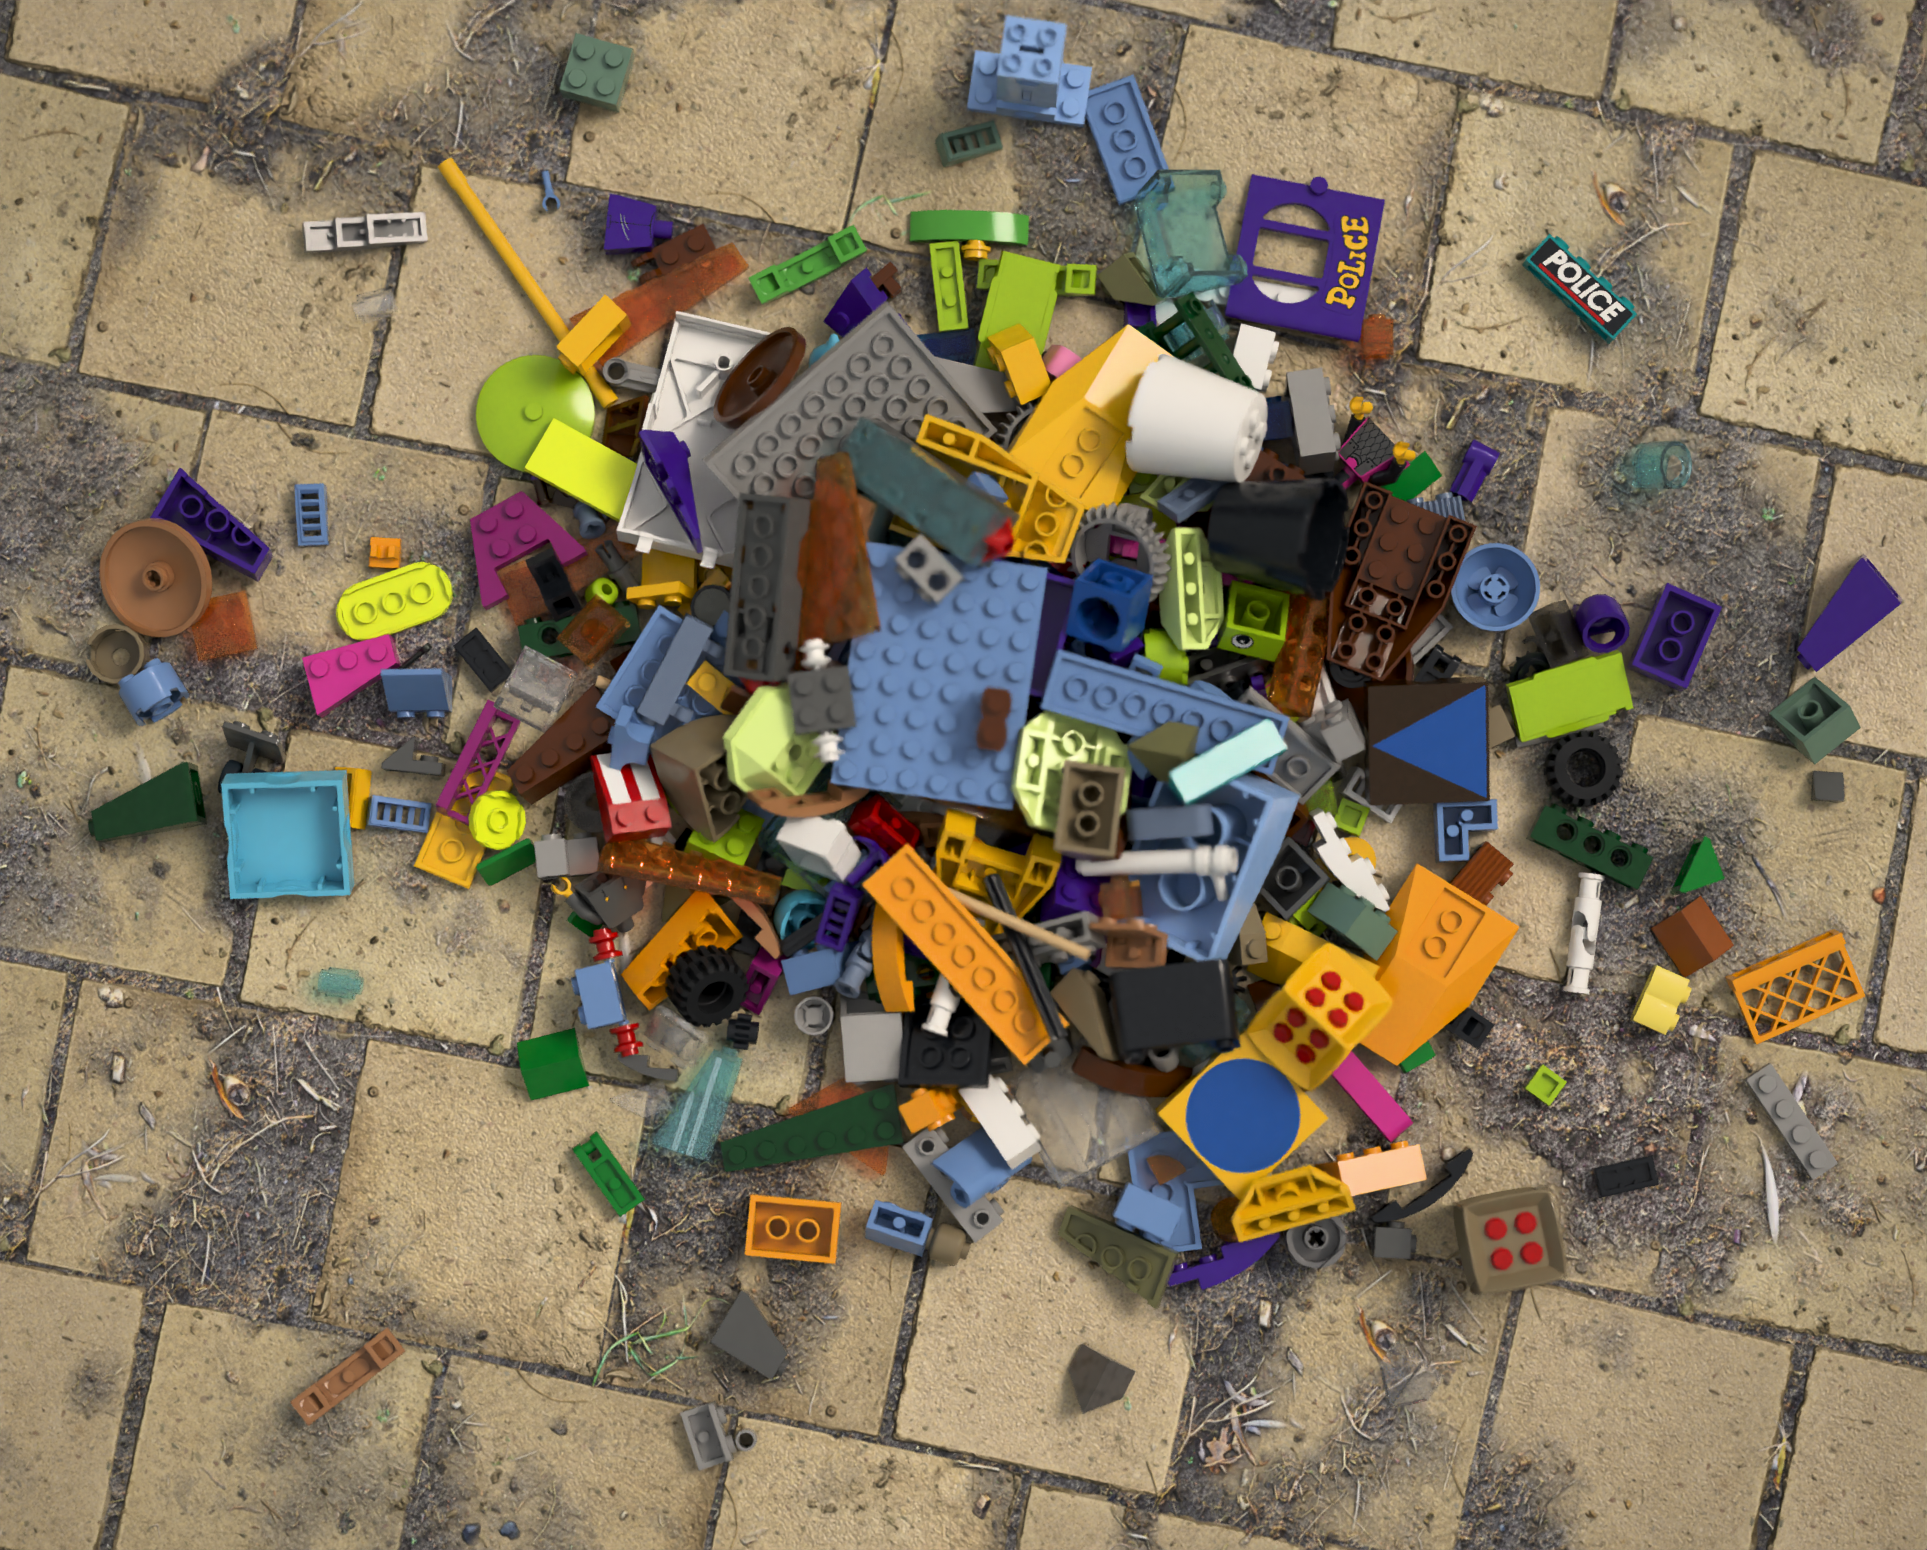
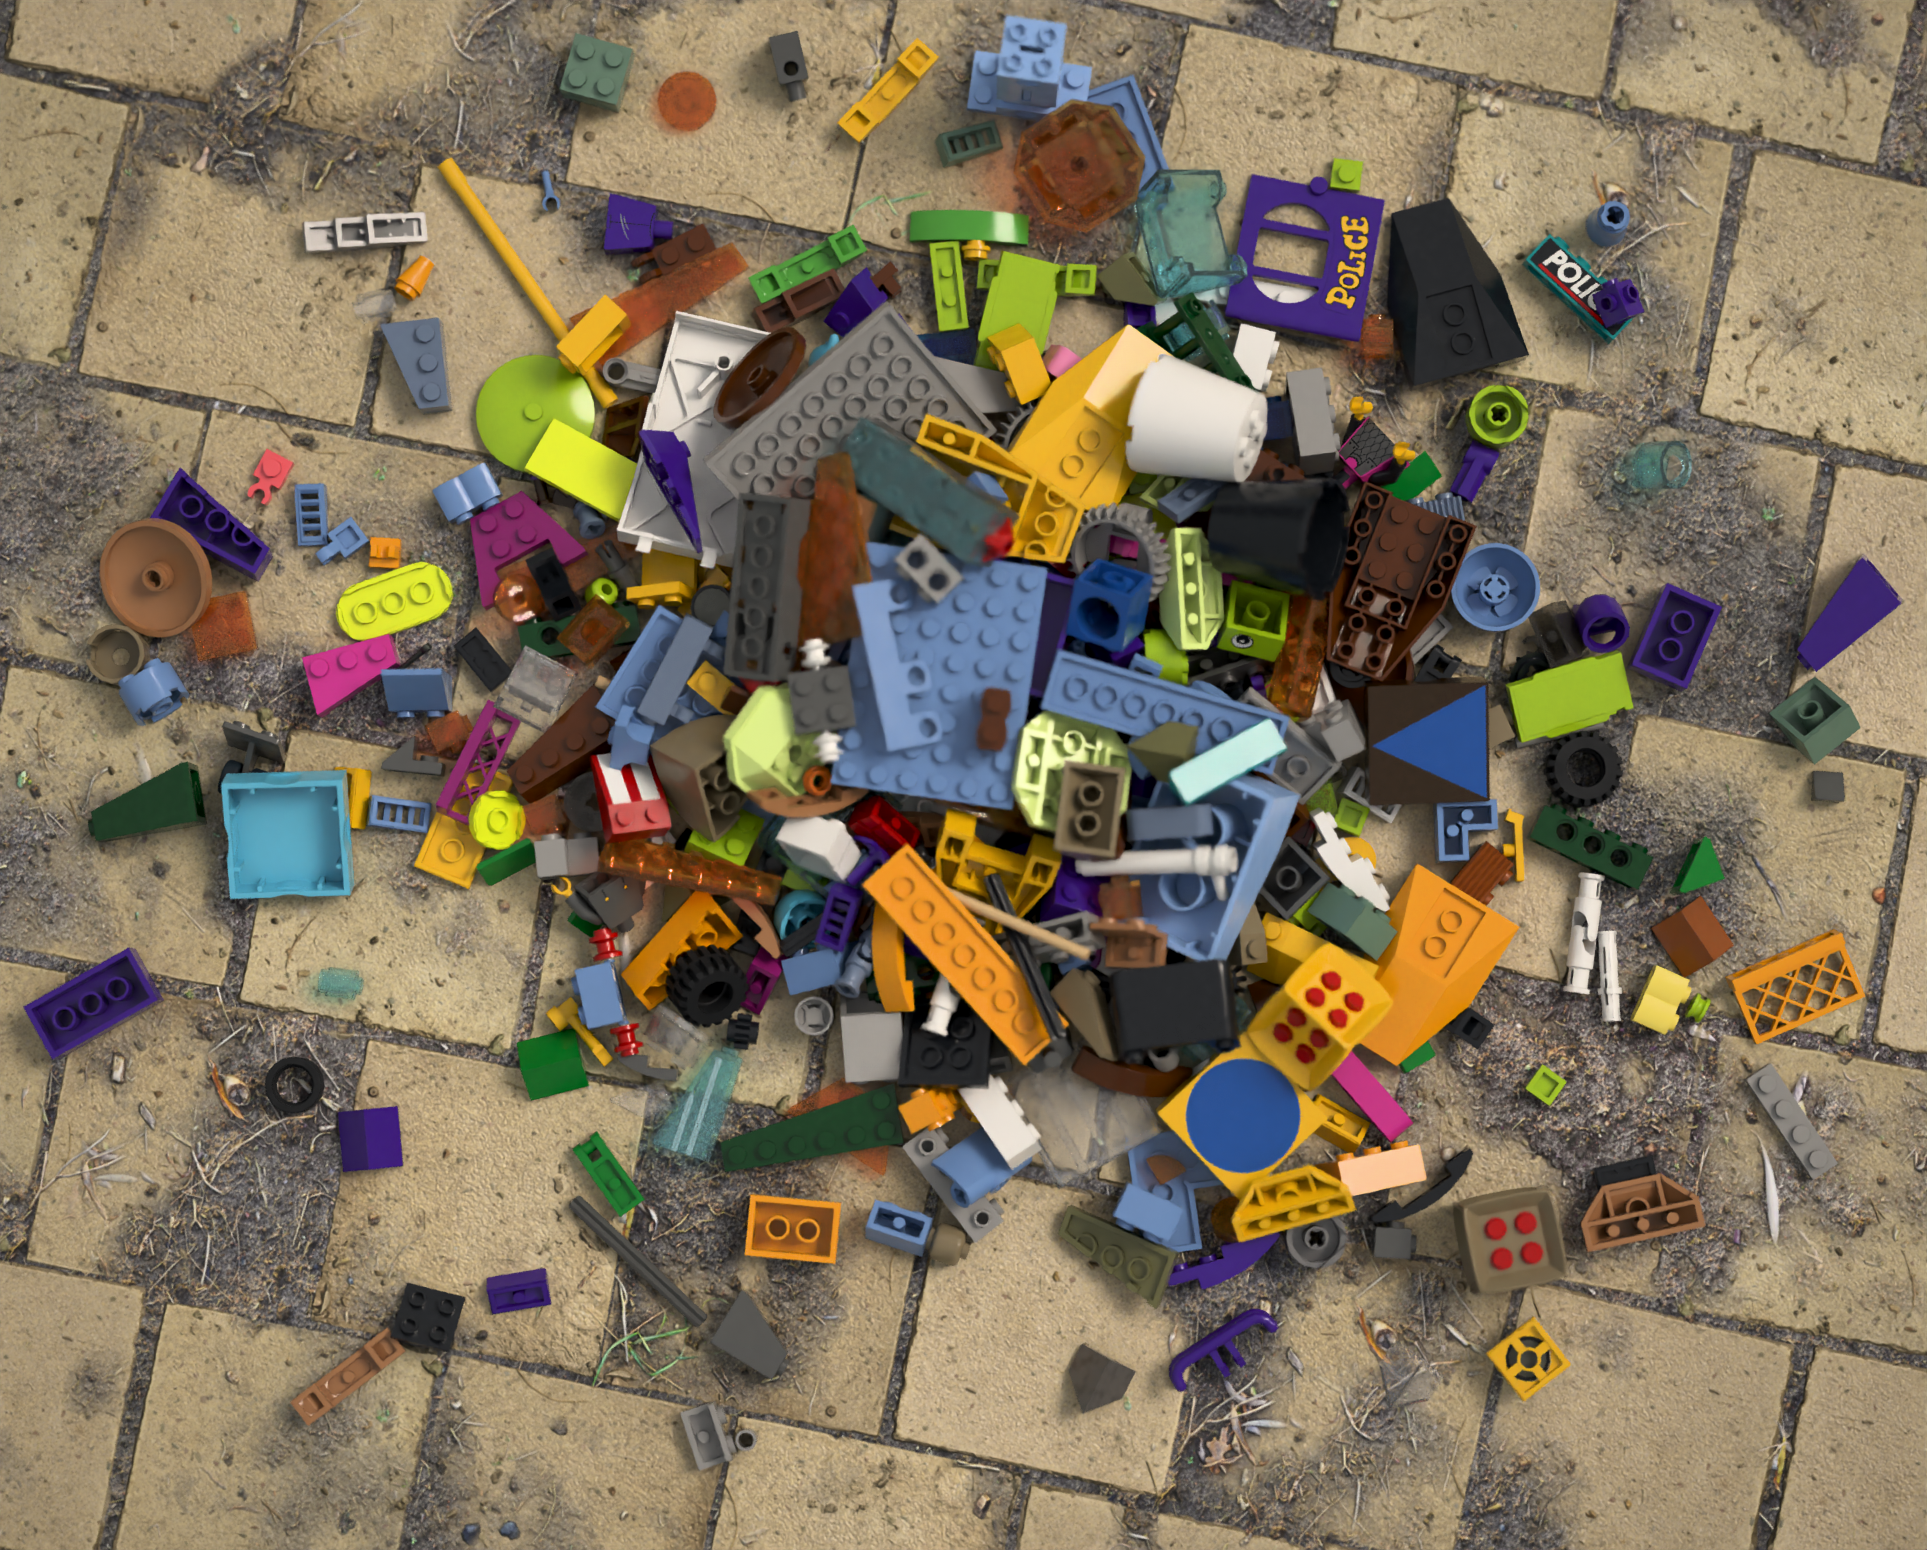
(93, 1003): none -> dark purple brick
(272, 472): none -> coral plate
(272, 1090): none -> black tyre
(345, 539): none -> medium blue plate
(370, 1139): none -> dark purple slope
(413, 280): none -> light orange cone
(423, 361): none -> sand blue wedge
(428, 1317): none -> black hinge
(450, 732): none -> clear orange brick
(468, 493): none -> medium blue brick
(504, 598): none -> clear orange piece
(518, 1291): none -> dark purple slope
(546, 815): none -> clear orange brick
(567, 1014): none -> yellow brick
(637, 1261): none -> dark grey axle
(687, 101): none -> clear orange tile
(787, 50): none -> dark grey torso
(799, 302): none -> reddish brown slope
(824, 784): none -> orange plate
(888, 91): none -> yellow slope
(888, 674): none -> medium blue piece
(1083, 196): none -> clear orange piece
(1214, 1340): none -> dark purple piece
(1342, 1126): none -> yellow slope
(1346, 175): none -> lime plate
(1446, 298): none -> black wedge
(1494, 400): none -> lime brick
(1516, 849): none -> yellow piece
(1528, 1358): none -> yellow piece
(1605, 232): none -> medium blue plant
(1609, 976): none -> white pin
(1617, 302): none -> dark purple brick
(1639, 1211): none -> medium nougat wedge
(1697, 1008): none -> lime bush

